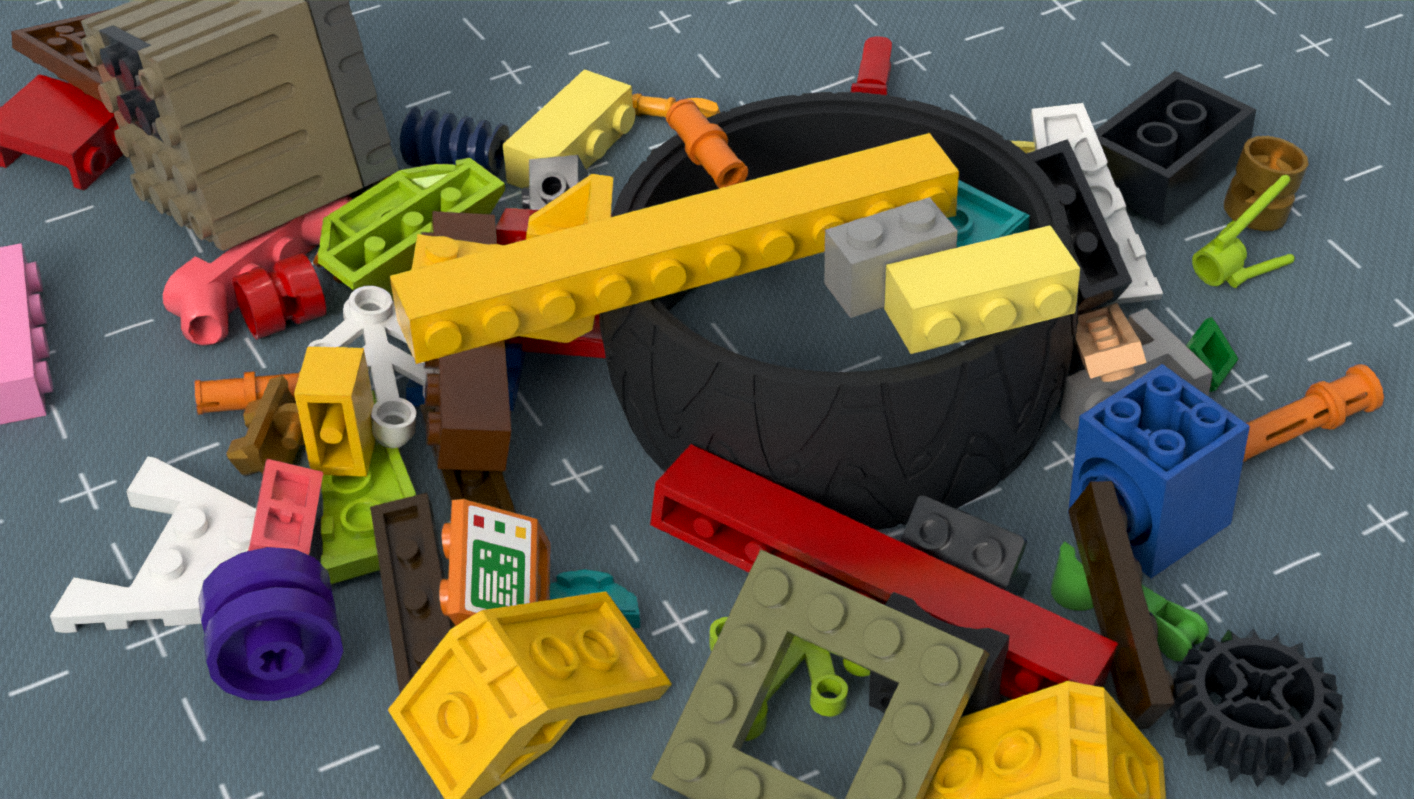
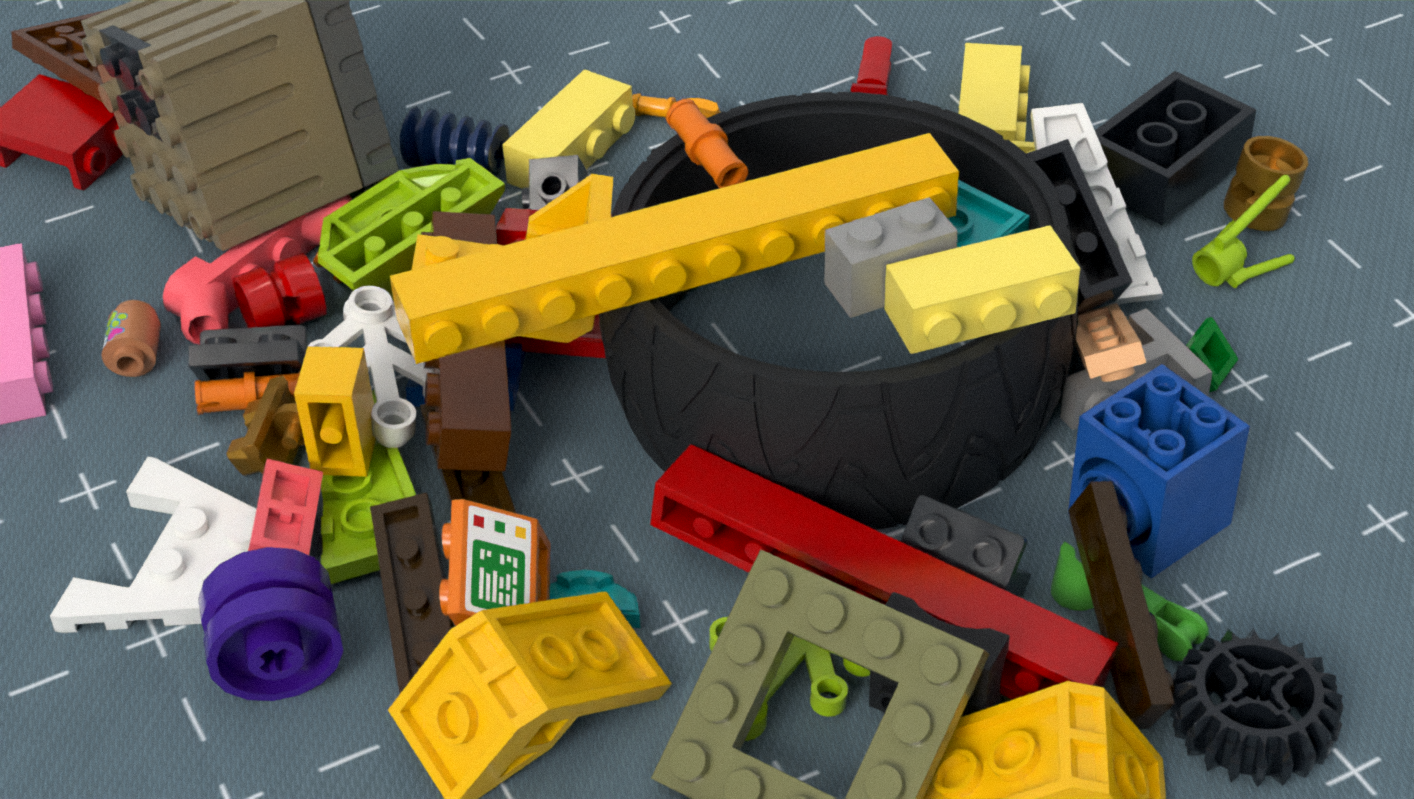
(131, 339): none -> nougat brick
(241, 350): none -> black bracket
(995, 88): none -> light yellow brick
(1323, 406): orange pin -> none

